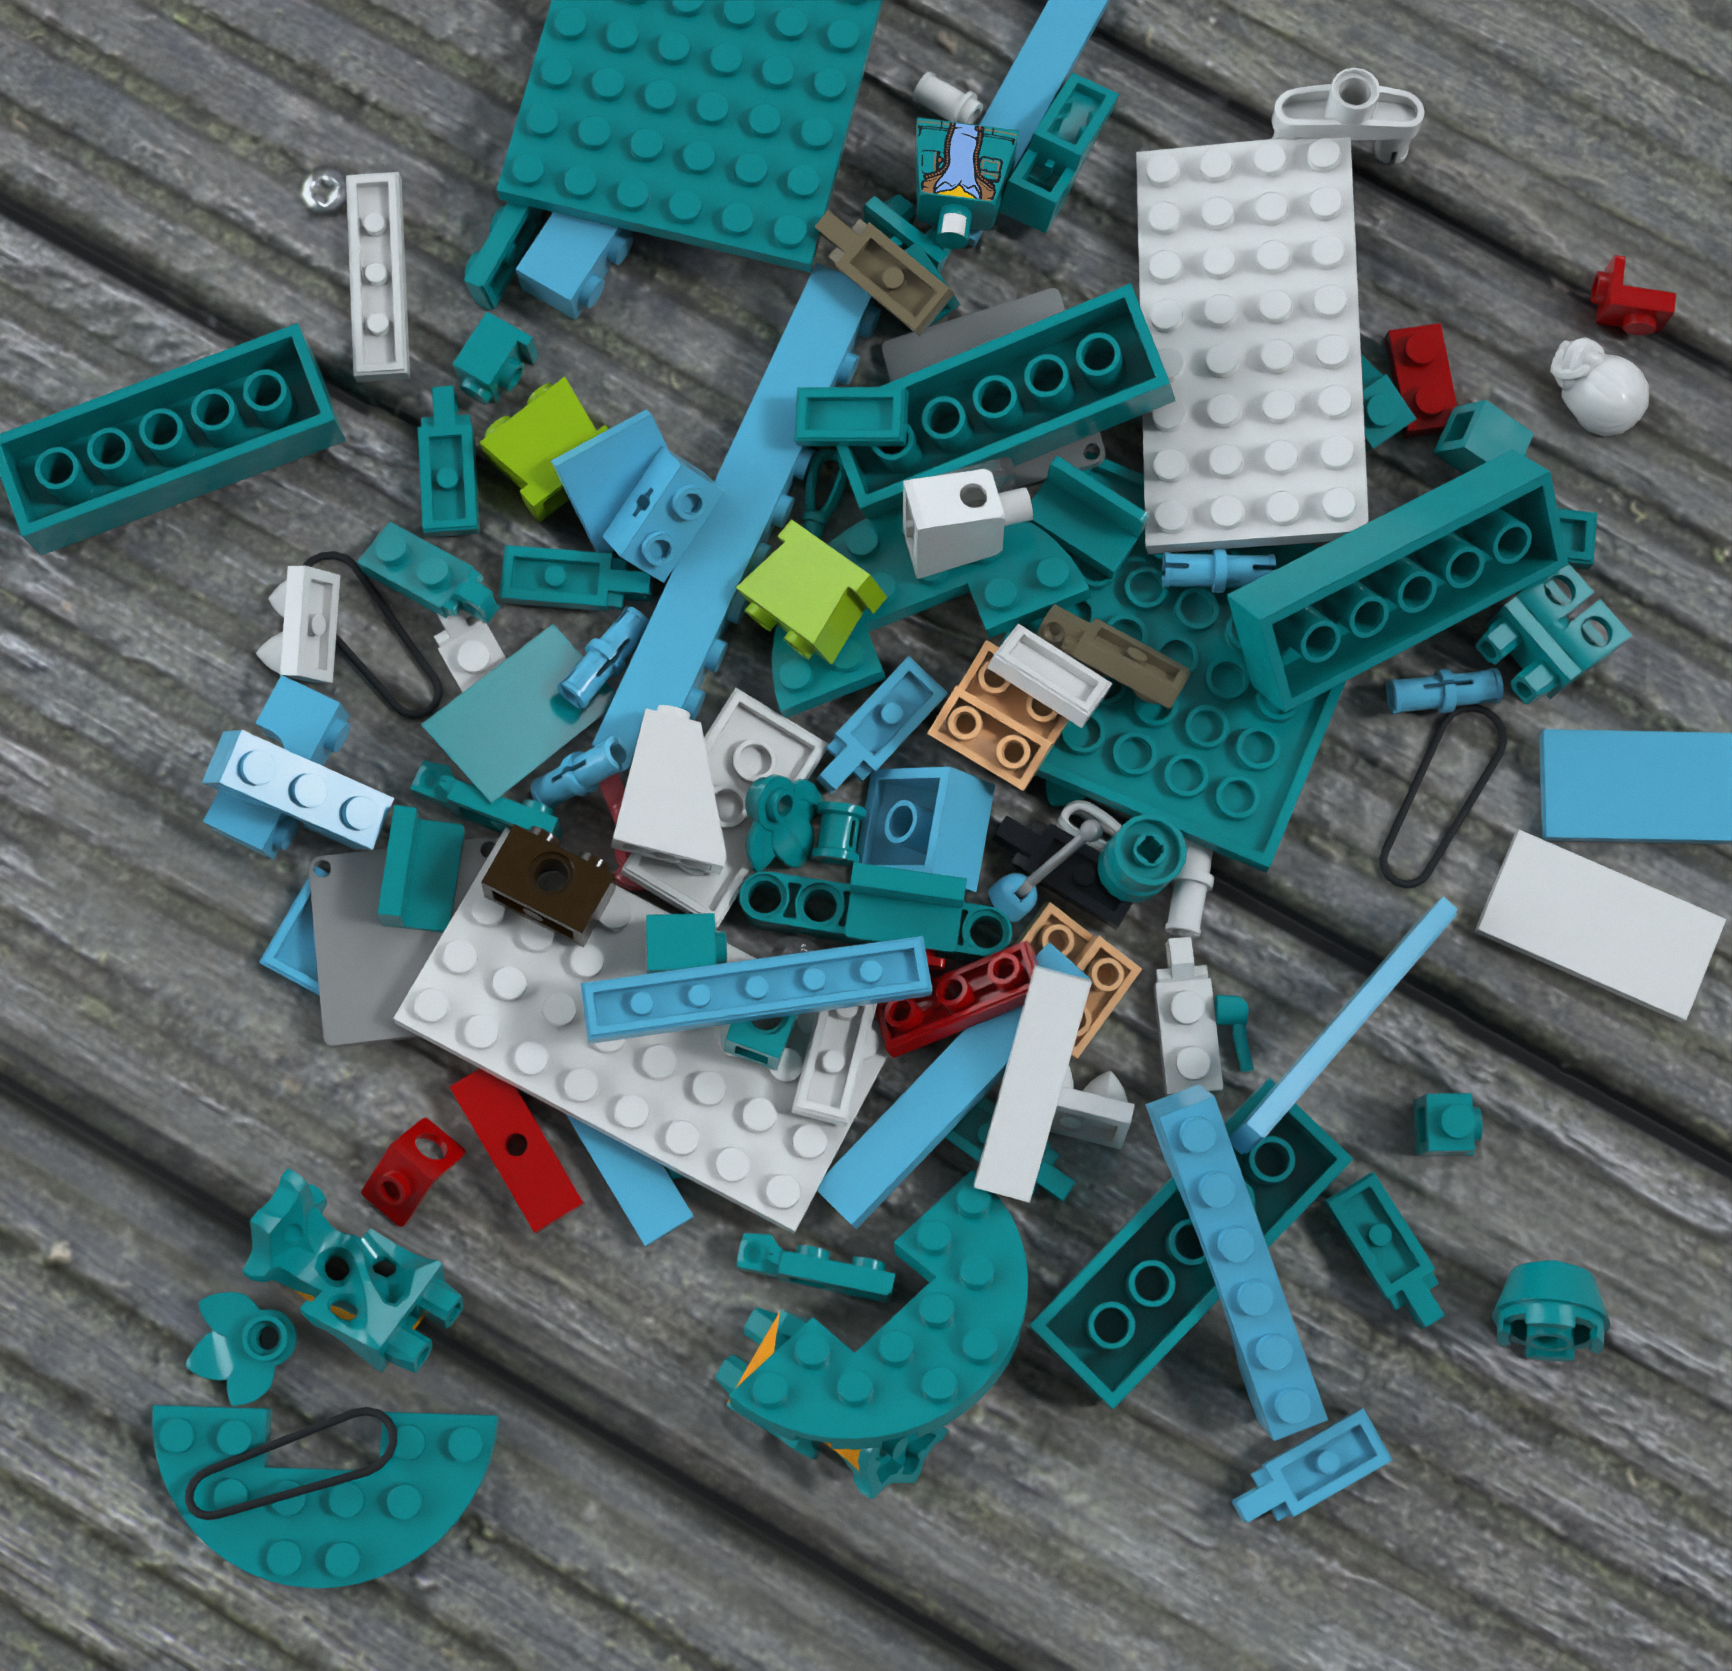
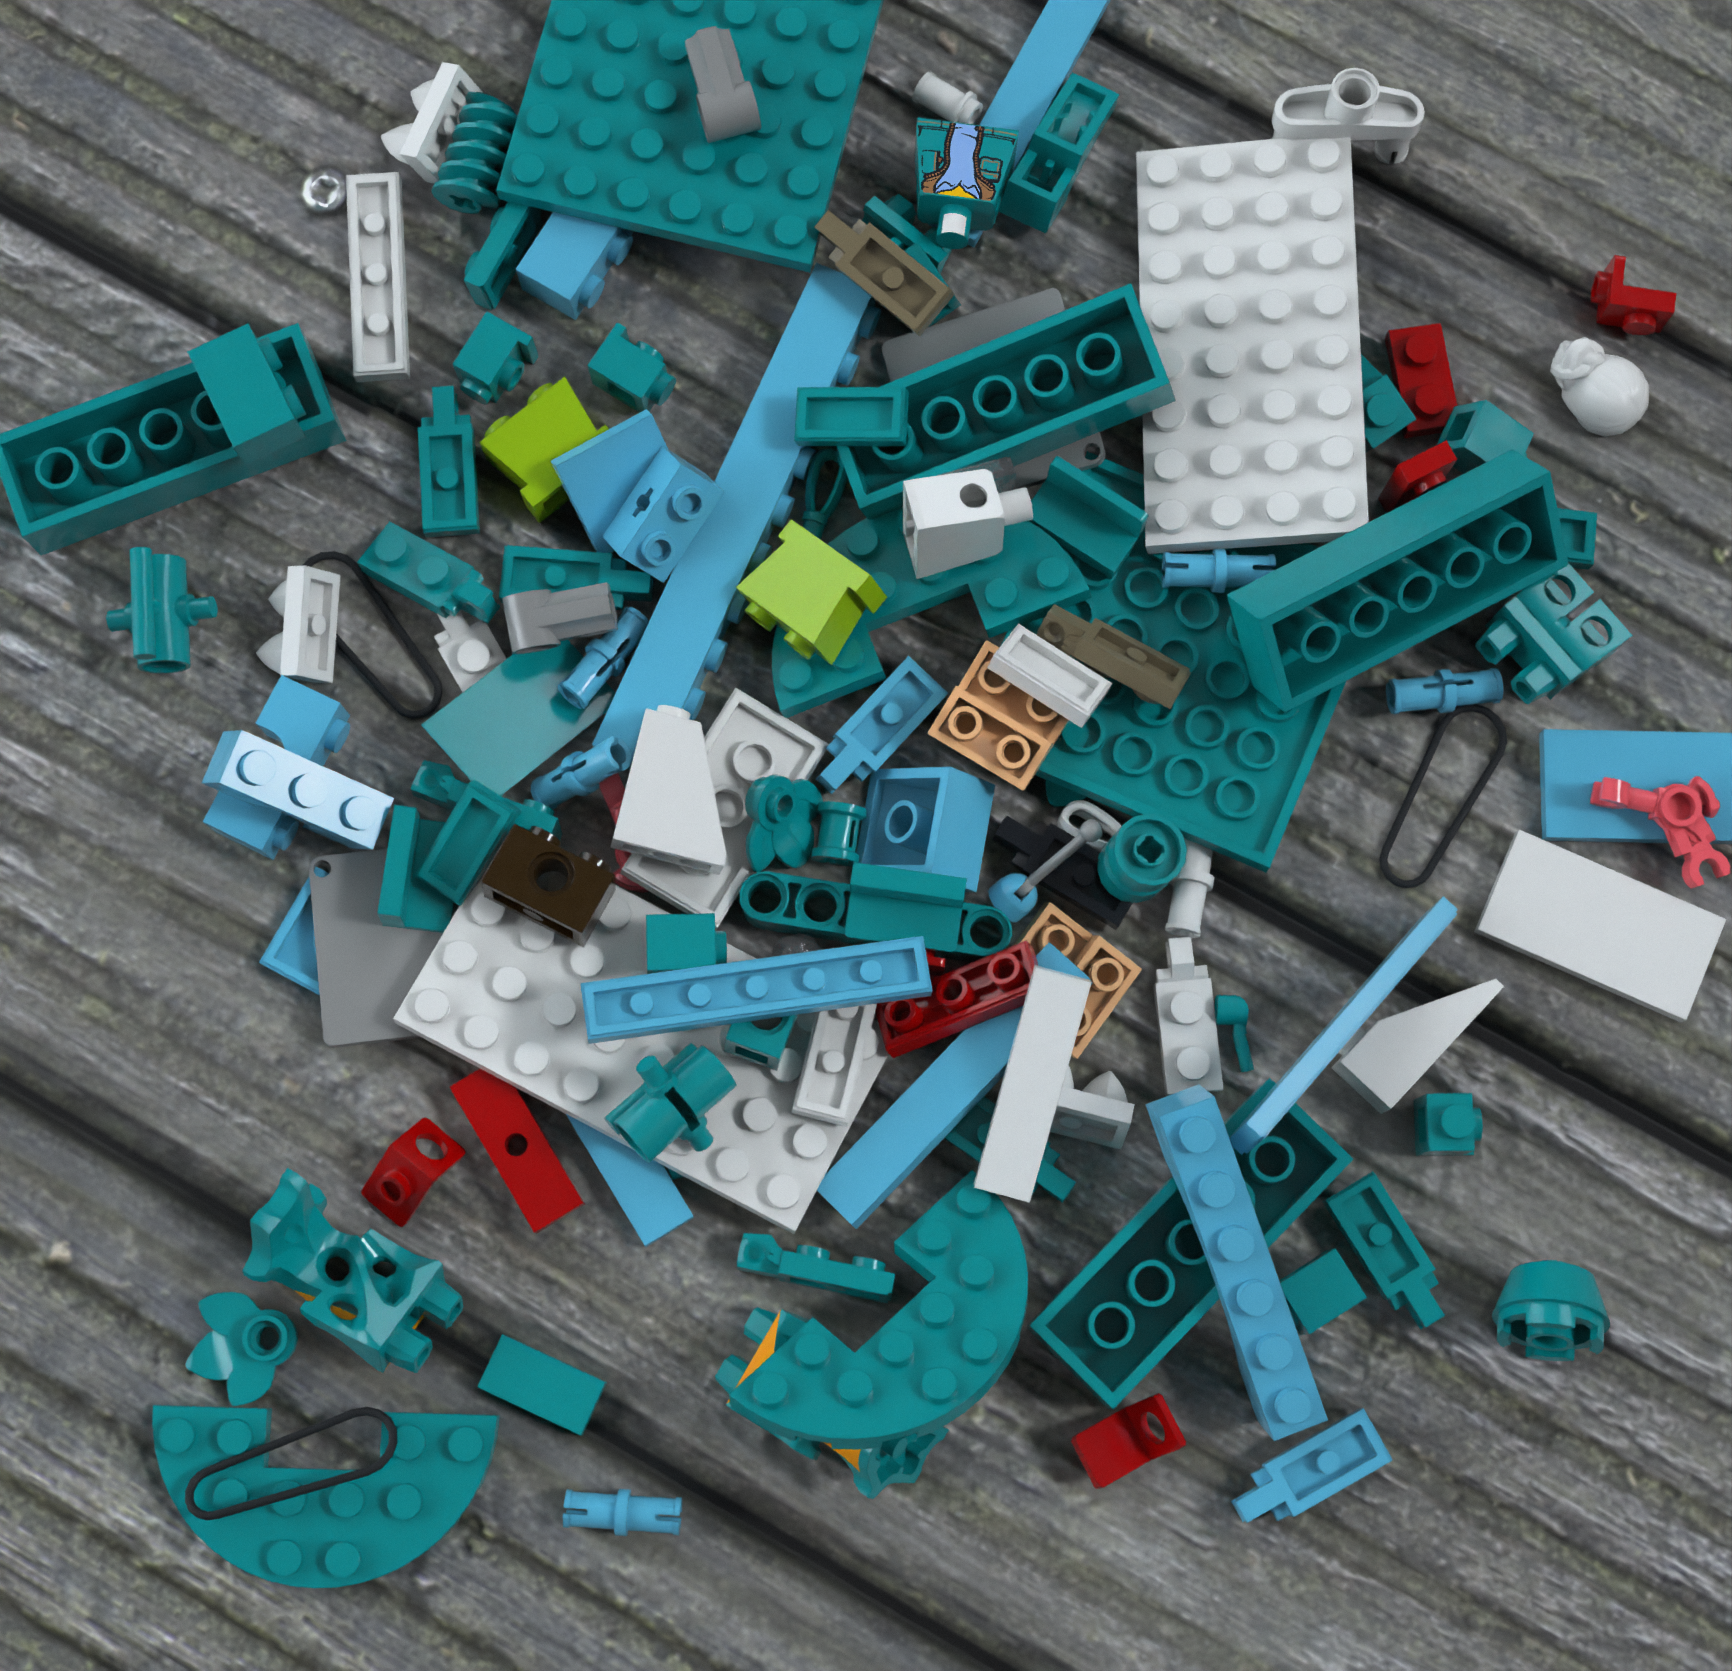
(160, 611): none -> teal pin
(247, 394): none -> teal brick
(439, 105): none -> white tile
(467, 842): none -> teal tile
(475, 155): none -> teal piece
(542, 1384): none -> teal tile
(543, 619): none -> light grey piece
(622, 1512): none -> medium azure pin
(631, 371): none -> teal brick
(672, 1102): none -> teal pin
(724, 98): none -> light grey piece
(1125, 1441): none -> red bracket
(1320, 1291): none -> teal brick
(1402, 1047): none -> white slope
(1417, 476): none -> red plate
(1679, 813): none -> coral piece

